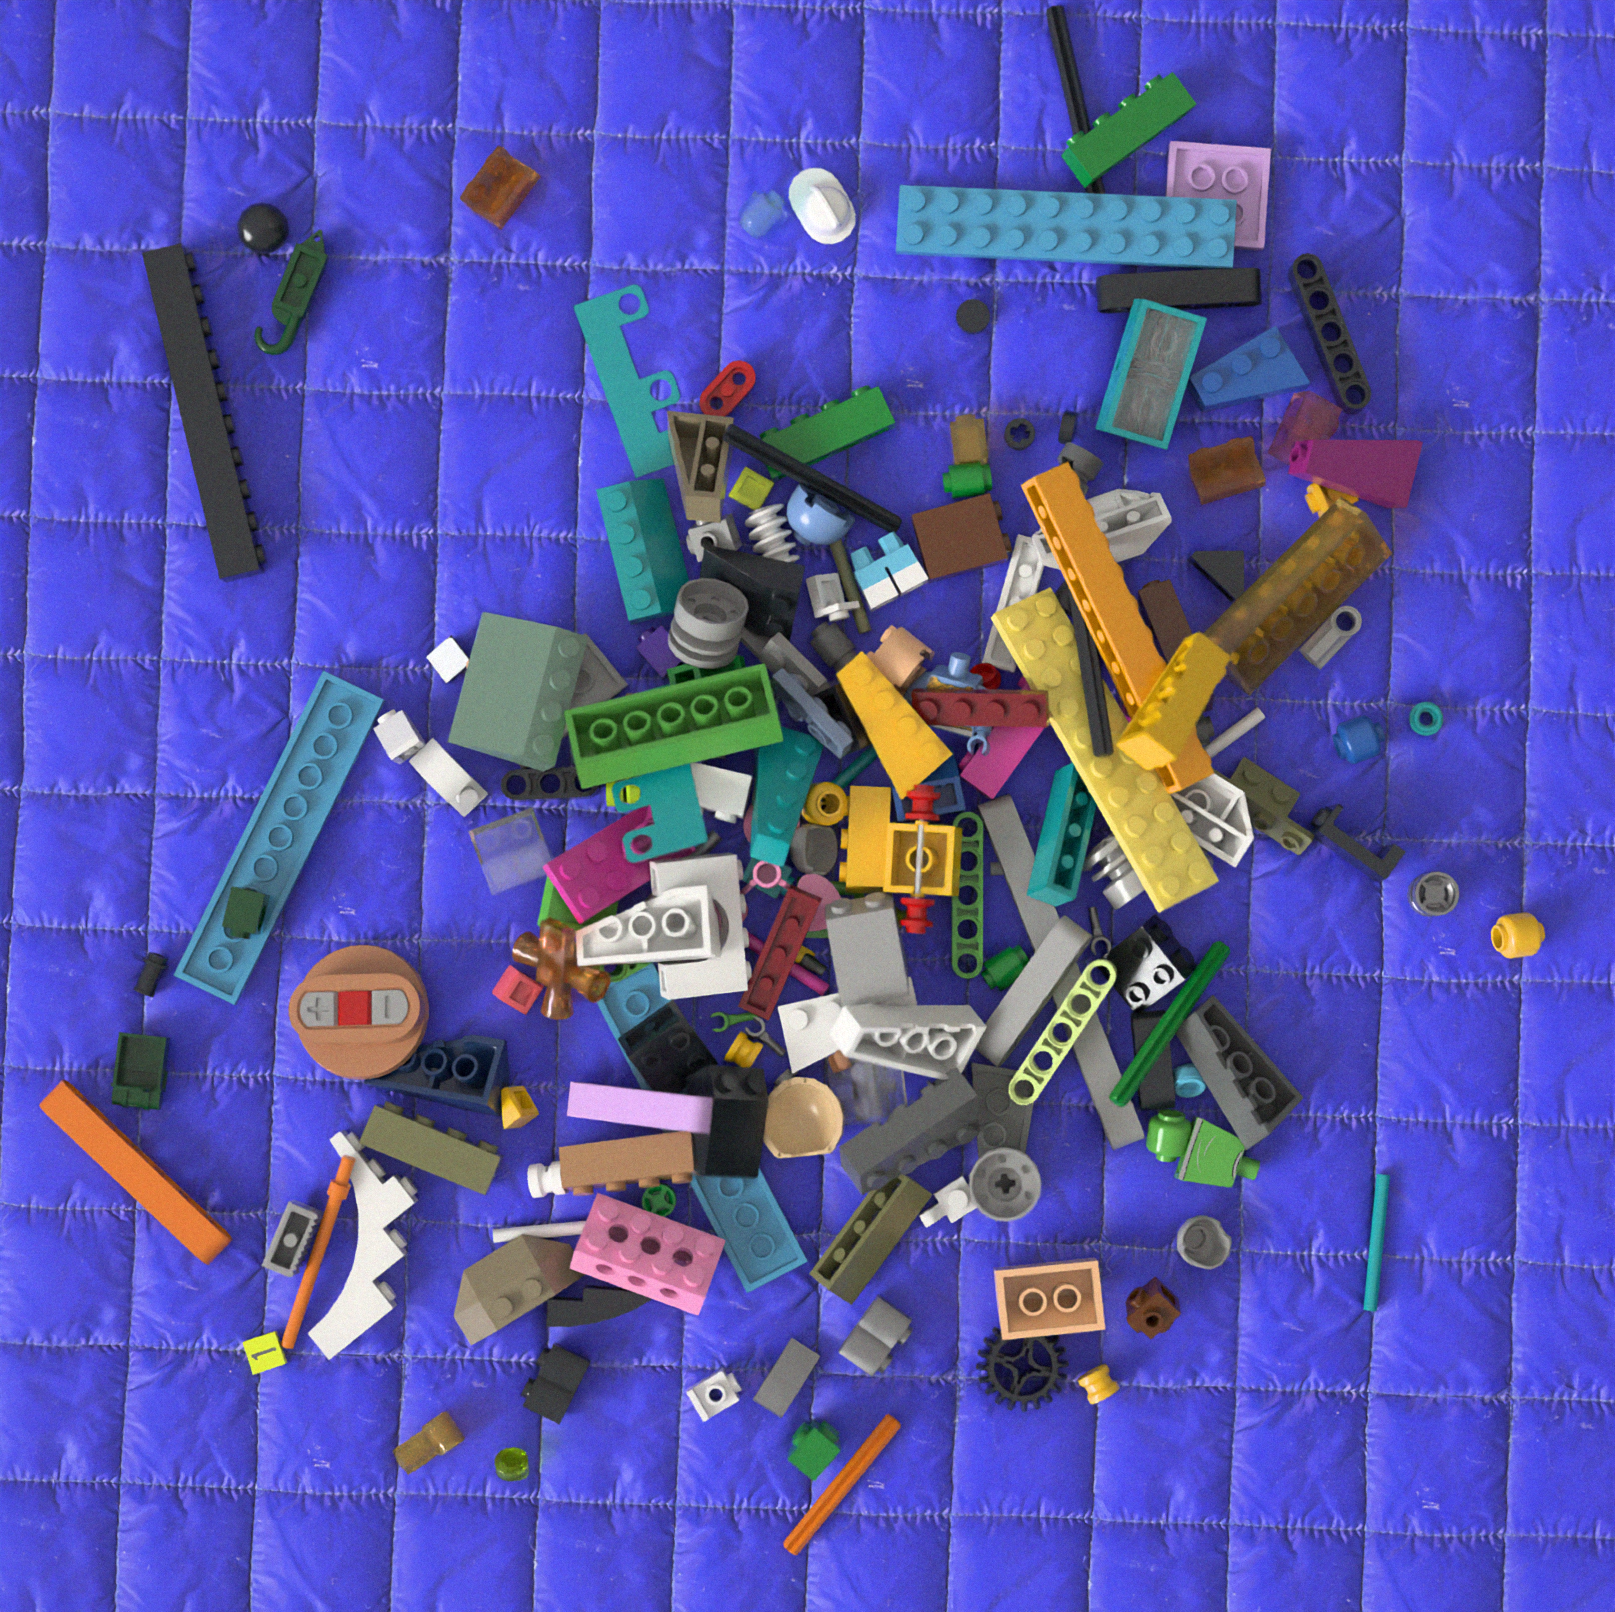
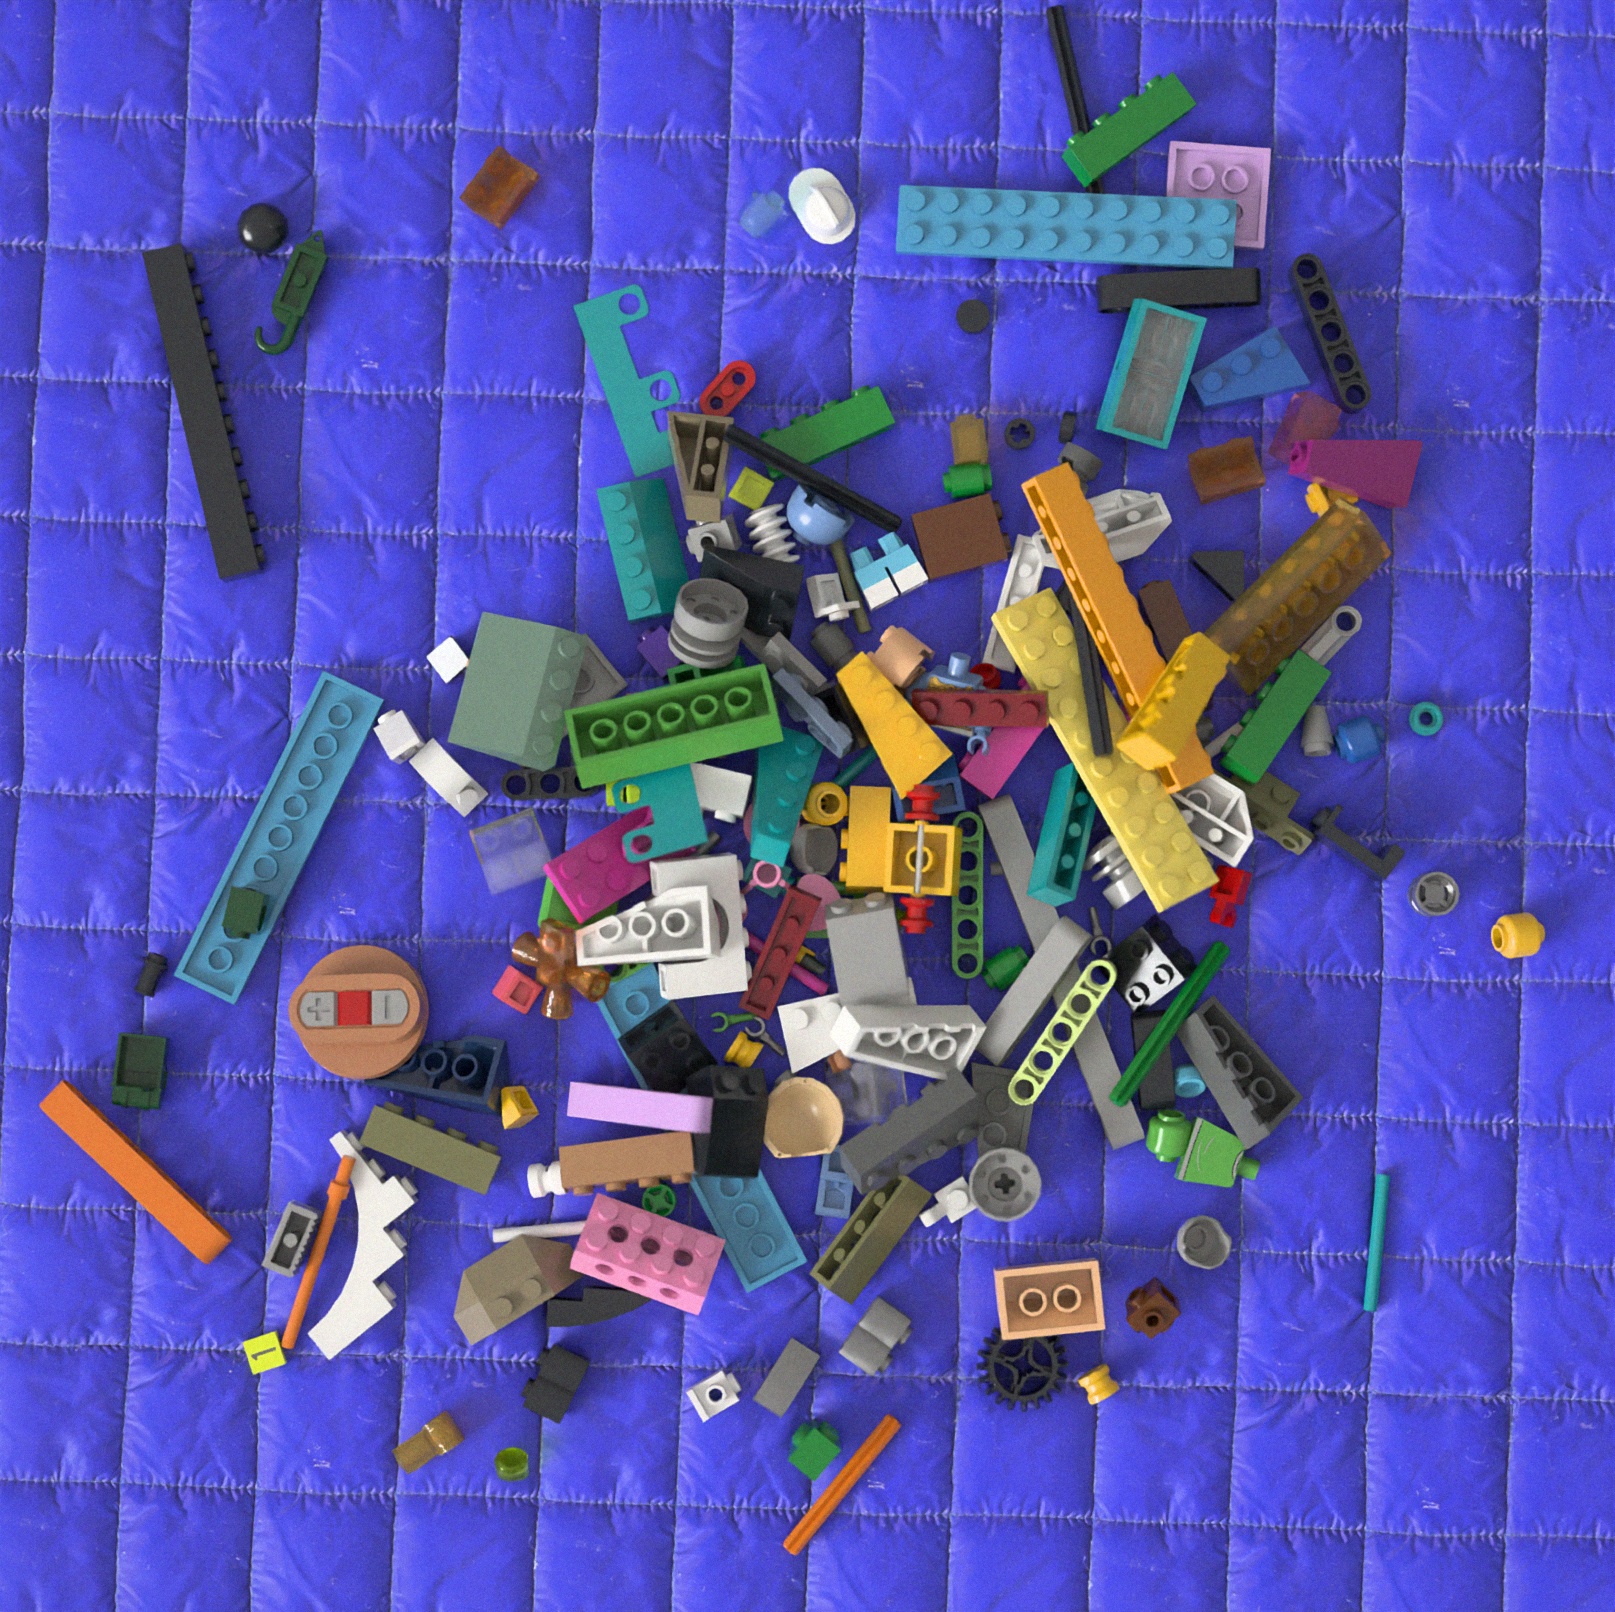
(834, 1188): none -> medium blue slope
(1228, 891): none -> red plate
(1274, 718): none -> green brick
(1316, 732): none -> light grey cone

